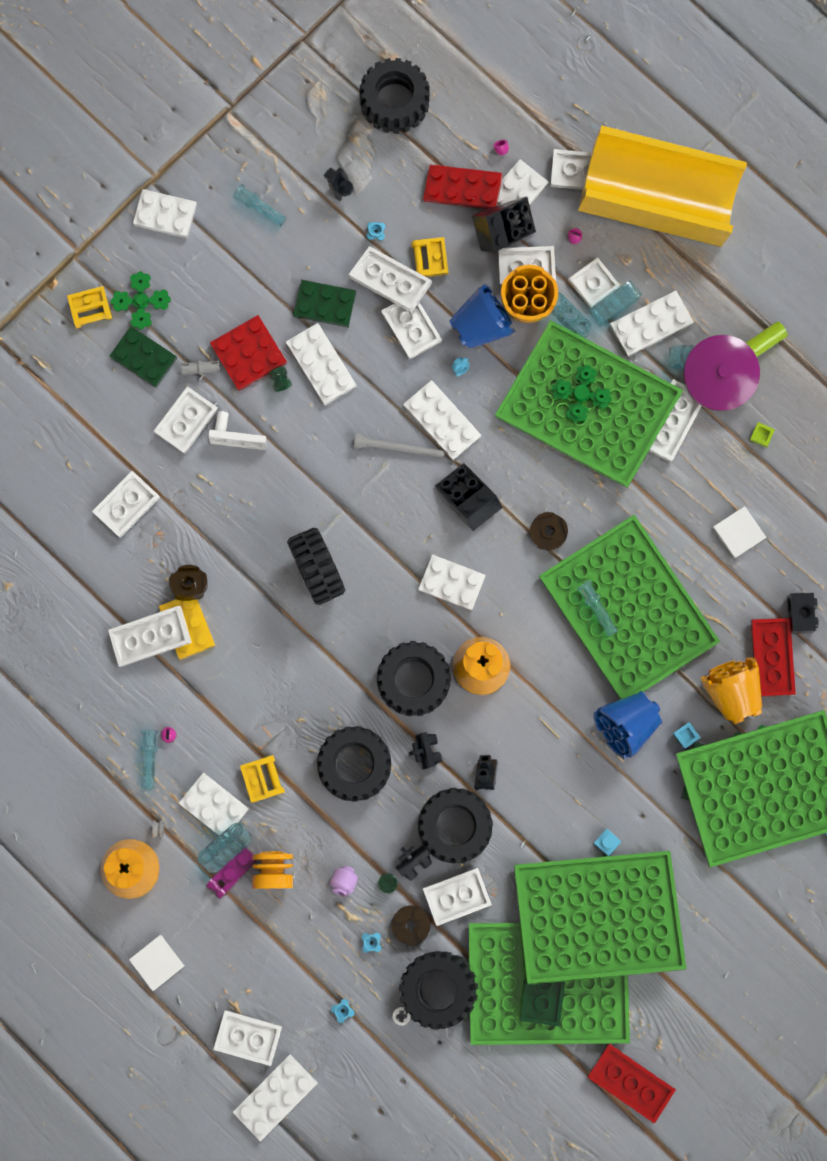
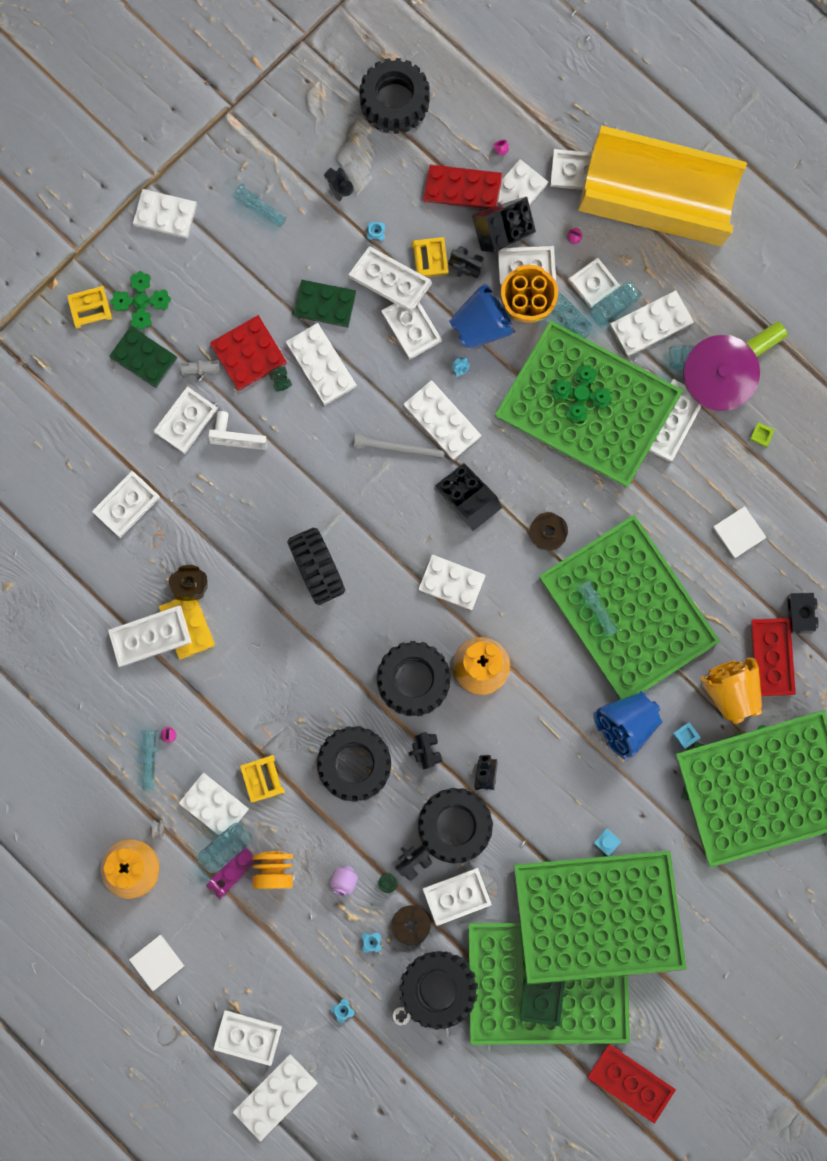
(464, 263): none -> black hips

